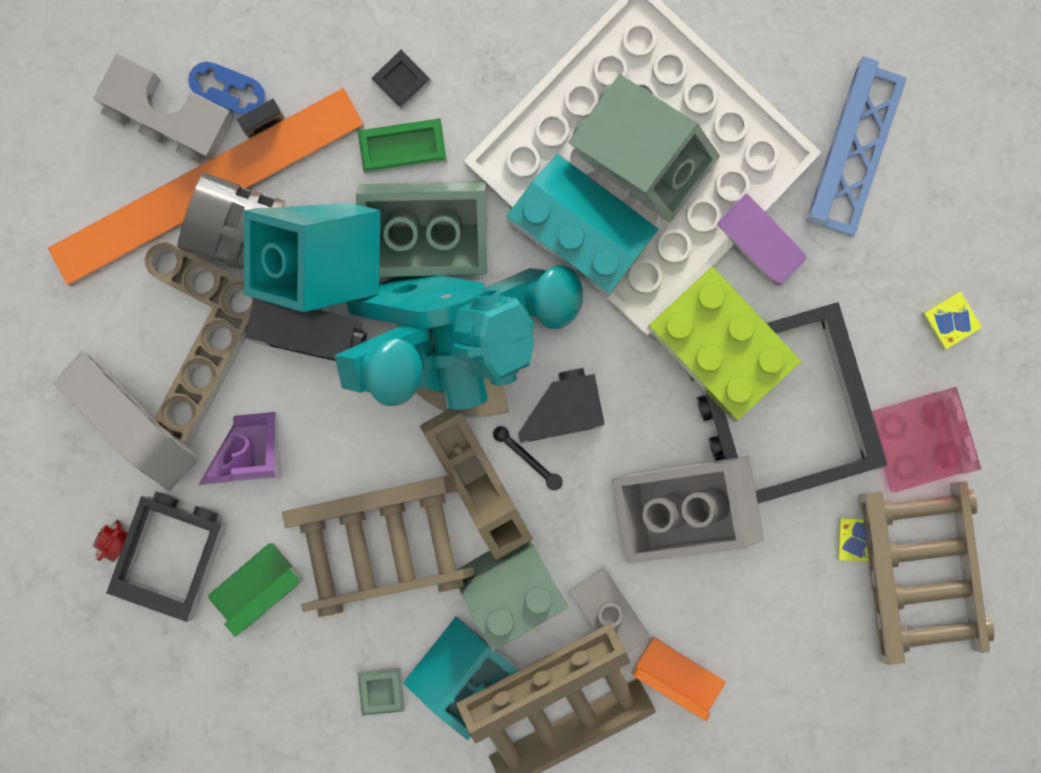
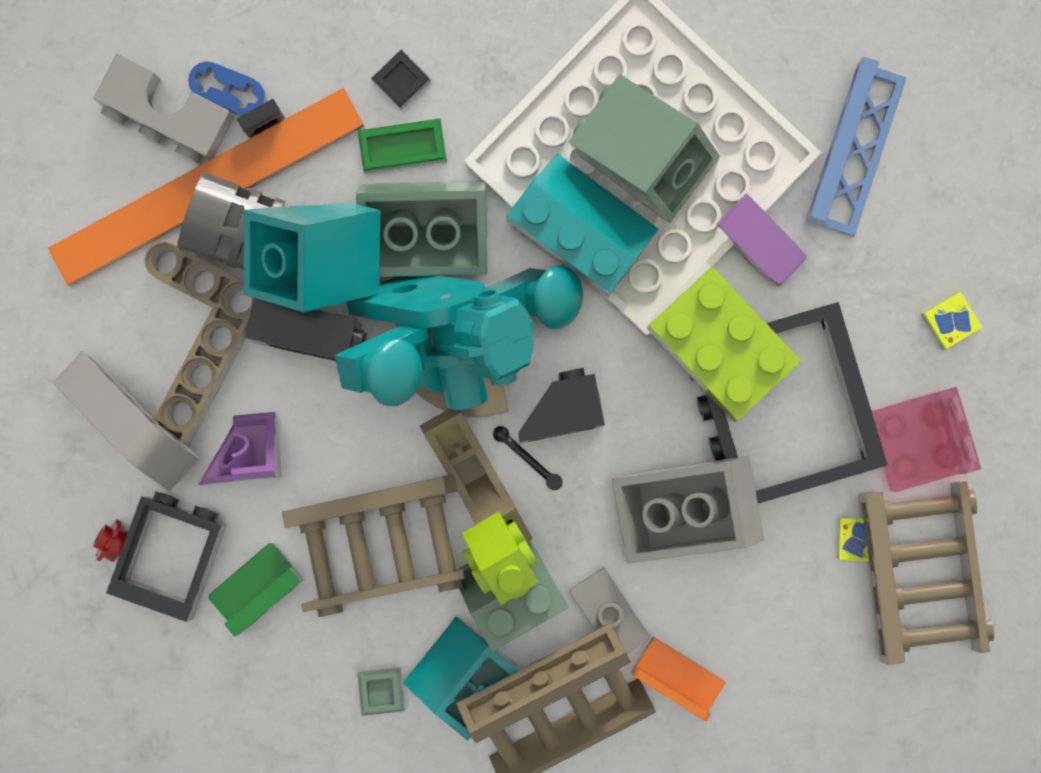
(500, 558): none -> lime brick

